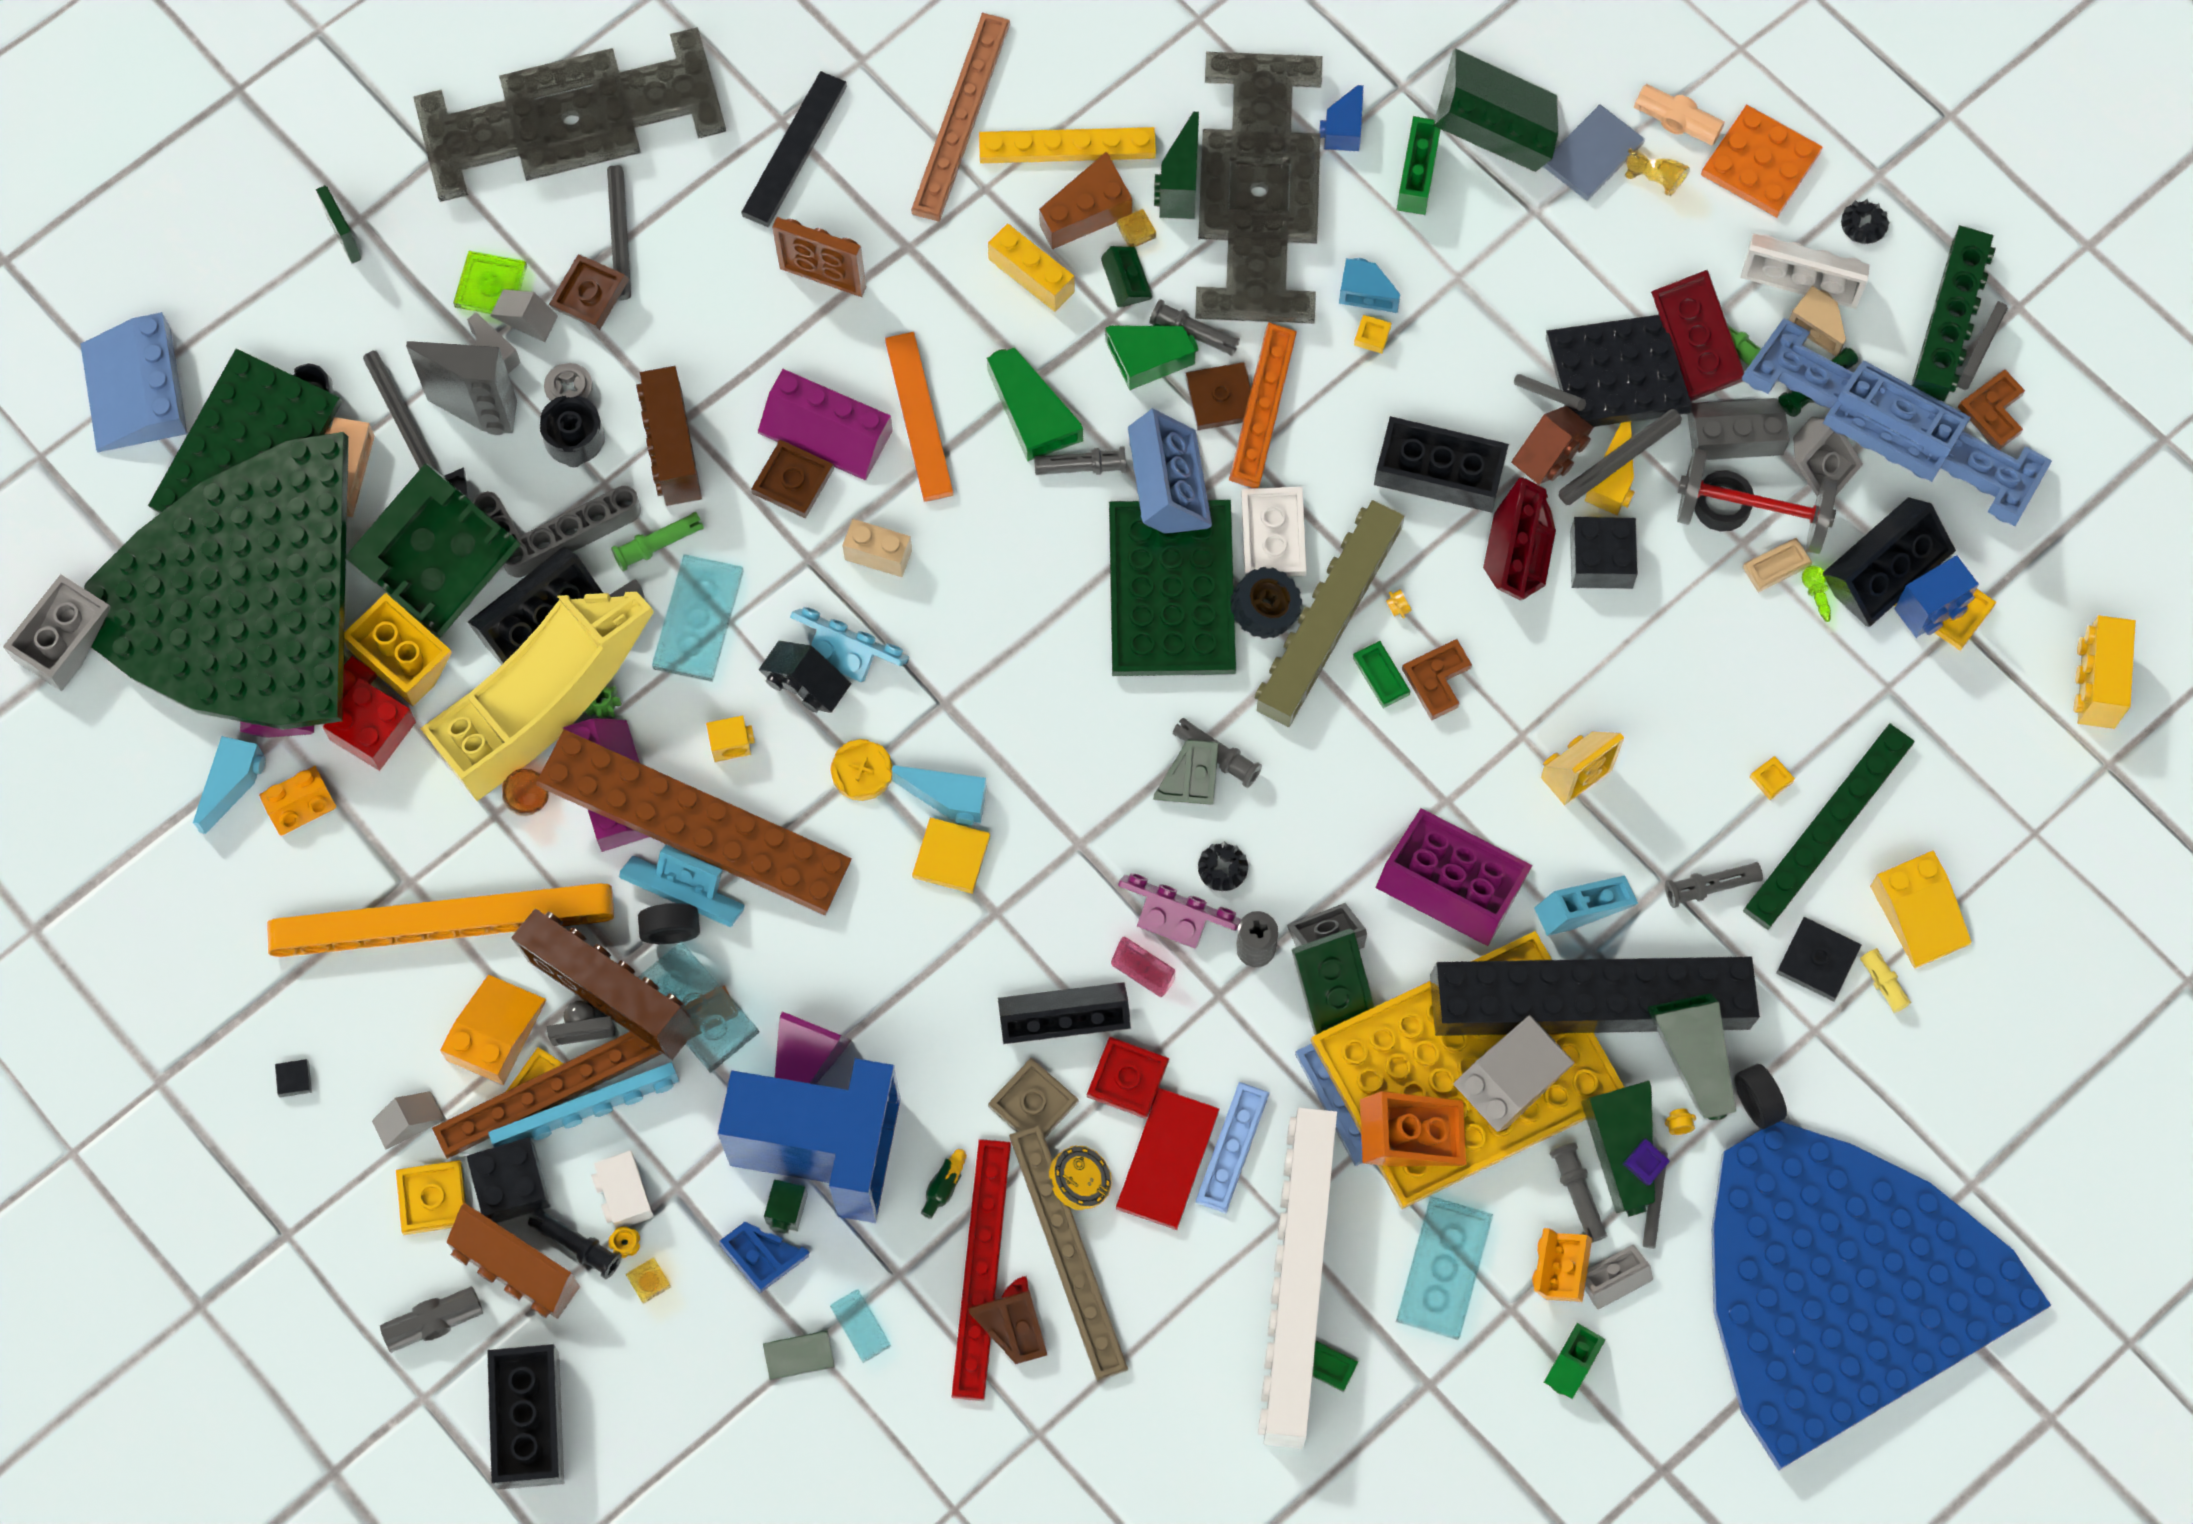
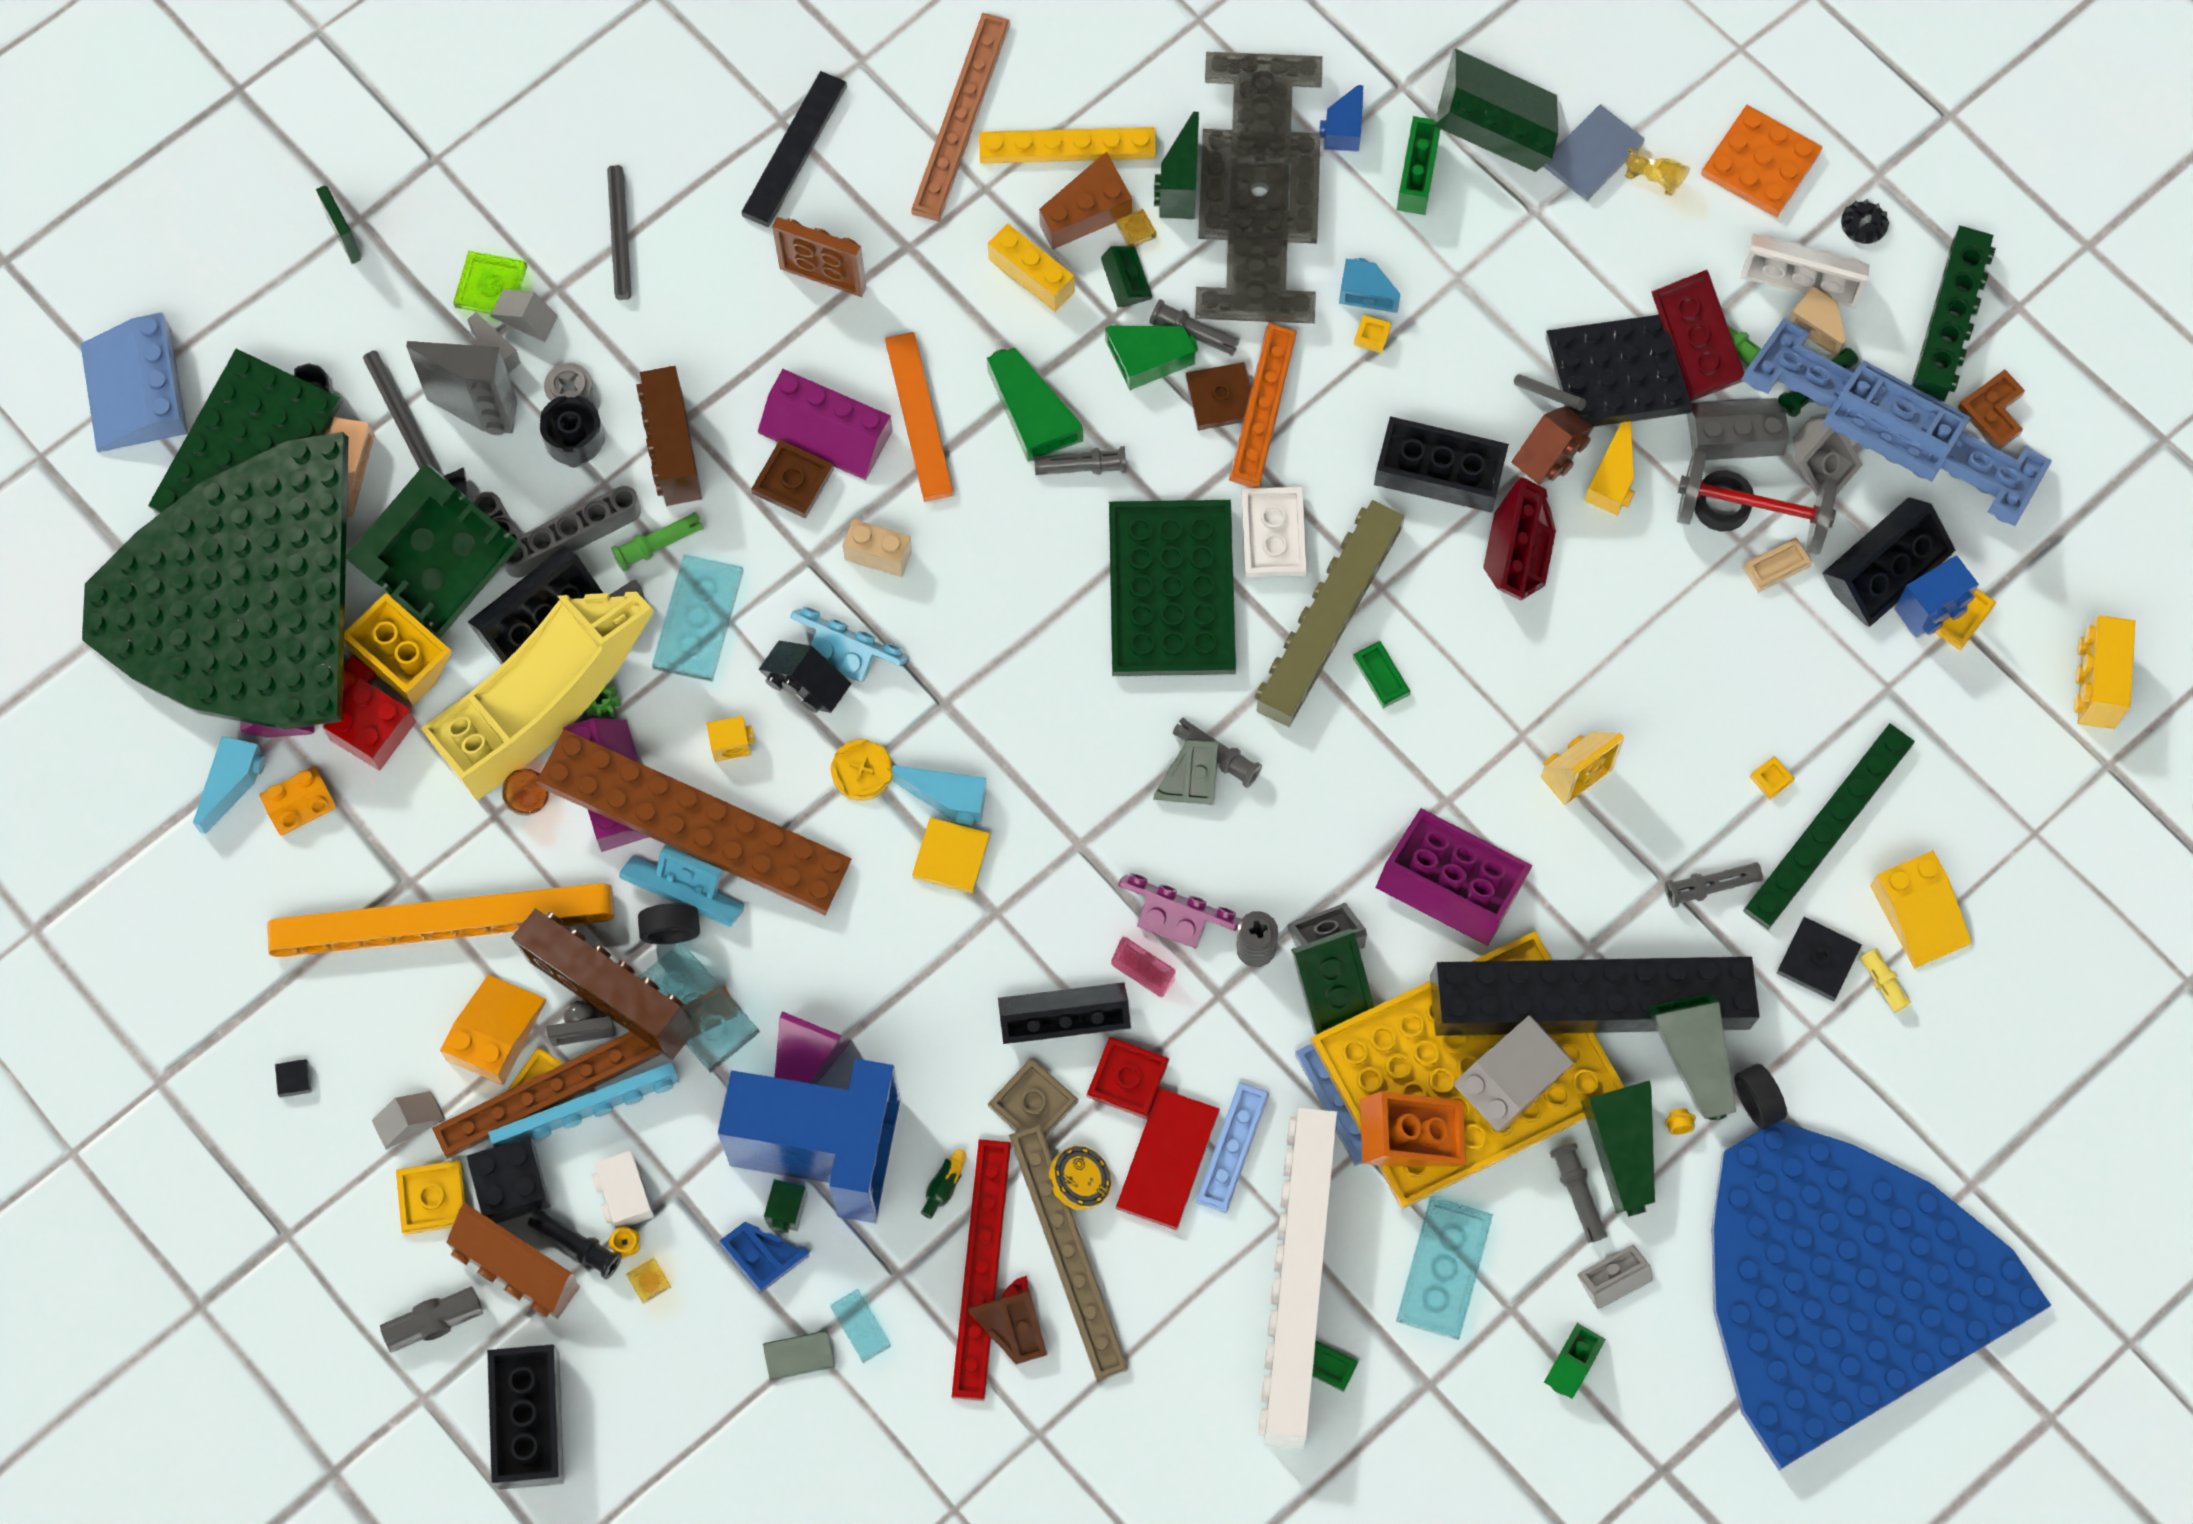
(58, 632): light grey slope -> none
(537, 127): clear smoke piece -> none
(589, 291): reddish brown plate -> none
(1168, 474): medium blue slope -> none
(1218, 879): black gear -> none
(1261, 617): black wheel -> none
(1398, 604): yellow plate -> none
(1430, 674): dark orange plate -> none
(1562, 1266): light orange bracket -> none
(1584, 904): medium azure slope -> none
(1603, 552): black brick -> none
(1620, 457): dark grey axle -> none
(1646, 1162): dark purple tile -> none
(1653, 1211): dark grey bar -> none
(1679, 114): light nougat piece -> none
(1814, 580): clear neon green bar -> none
(1982, 345): dark grey tile -> none

